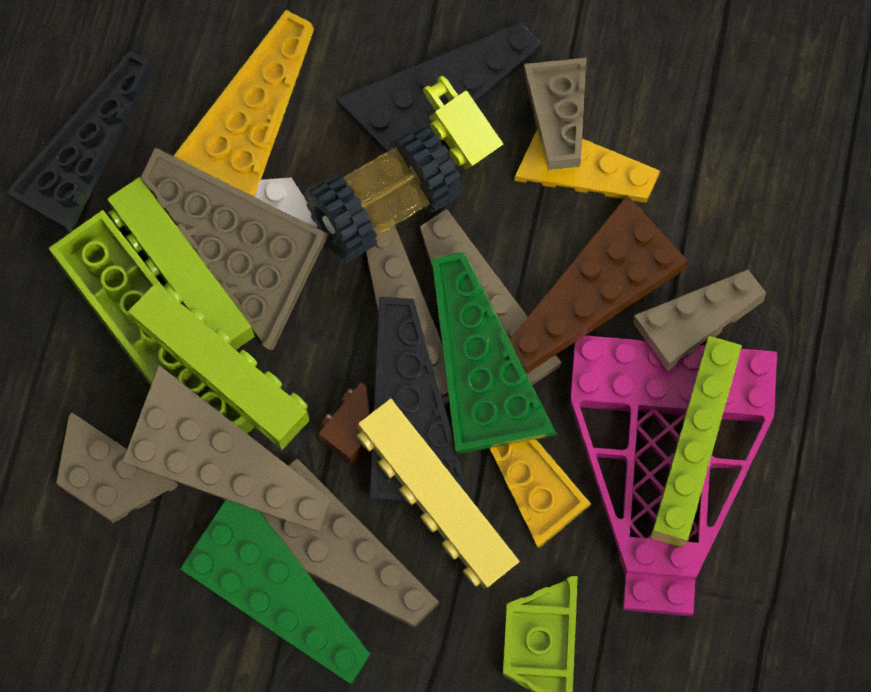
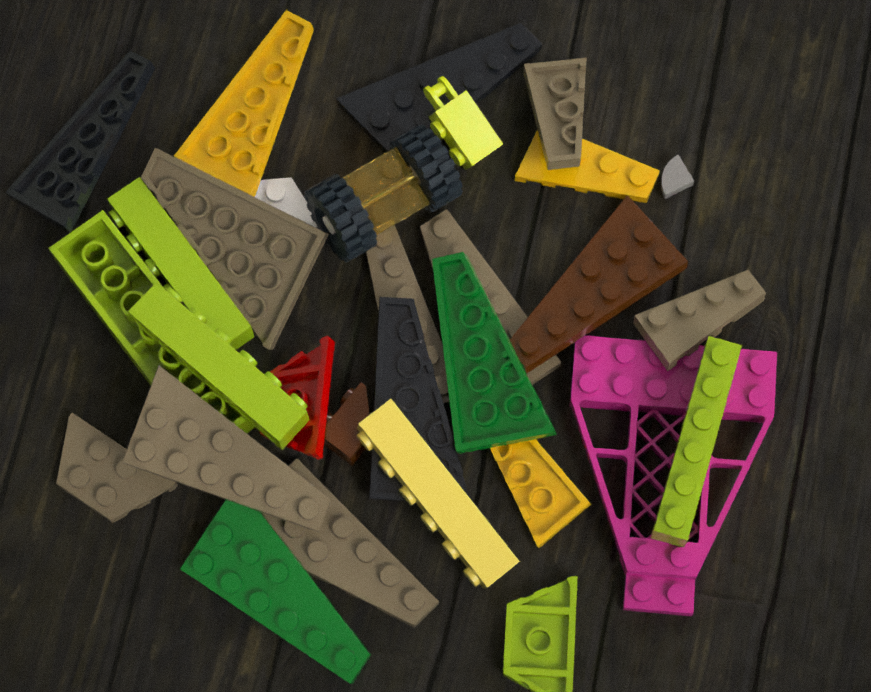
(309, 379): none -> red wing
(675, 177): none -> light grey tile

